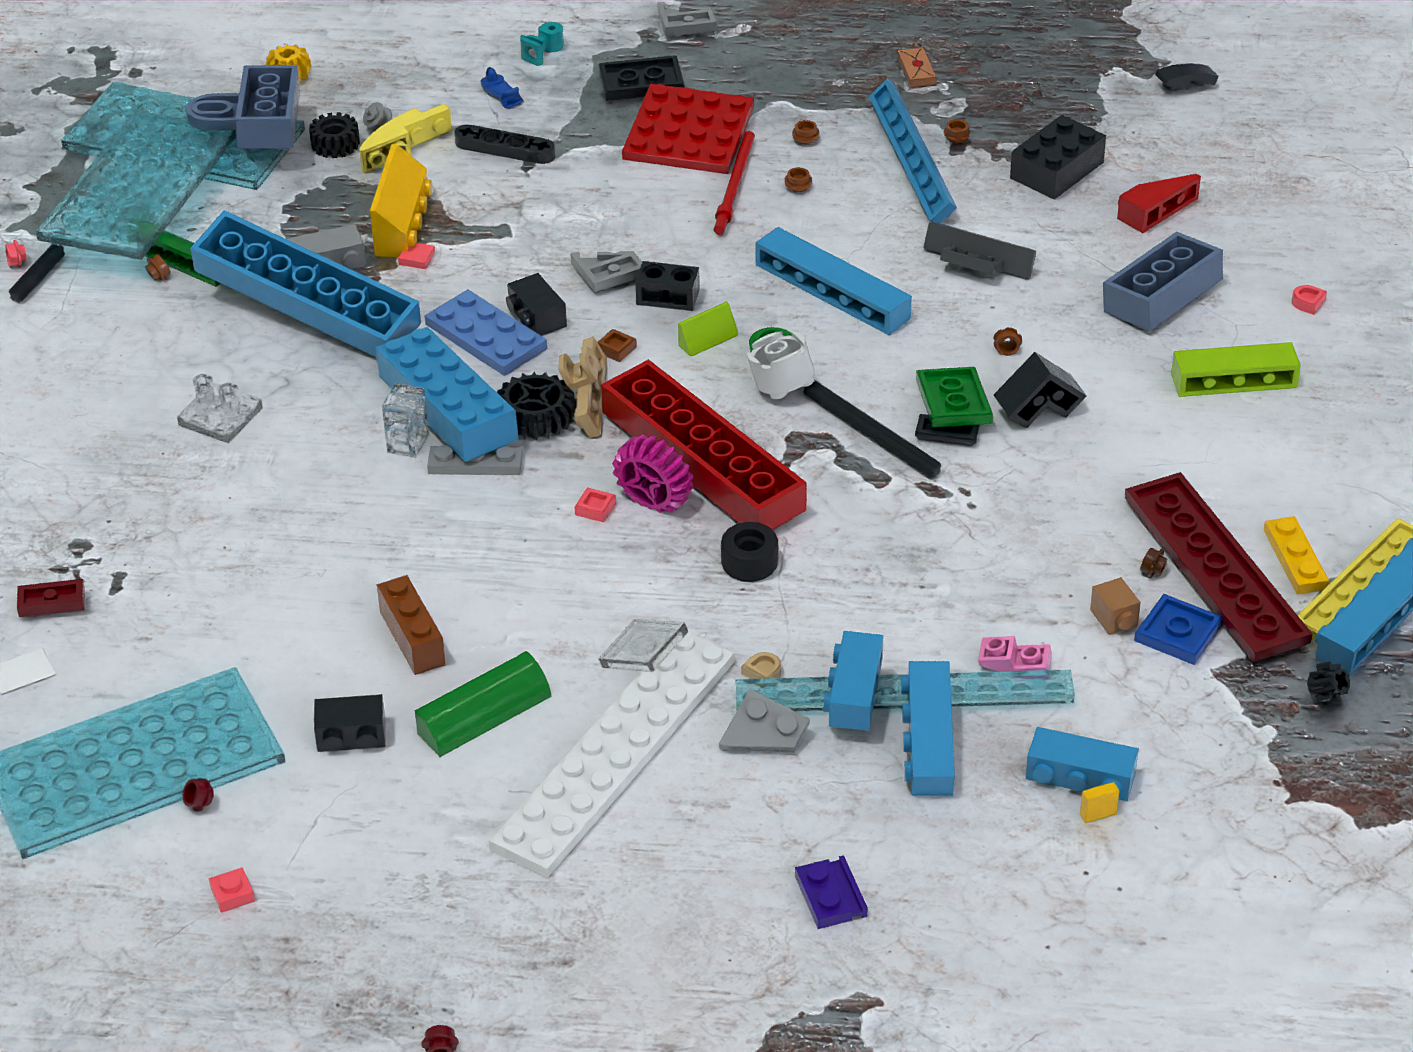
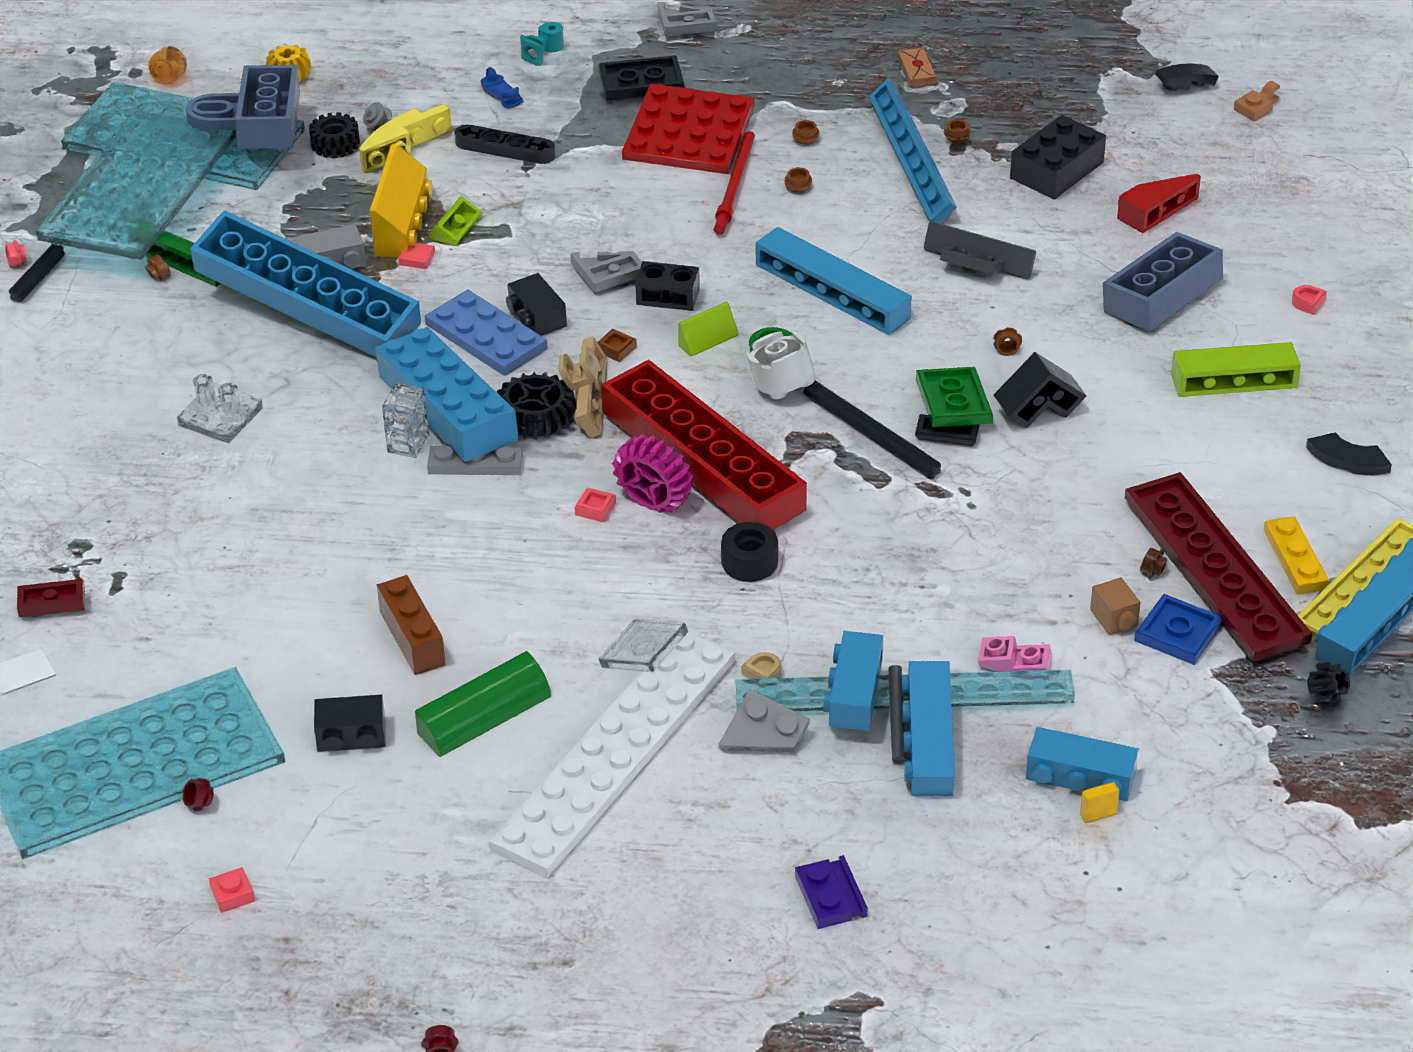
(167, 65): none -> clear orange head
(455, 222): none -> lime slope
(896, 701): none -> dark grey bar
(1254, 104): none -> nougat plate
(1361, 459): none -> black tile

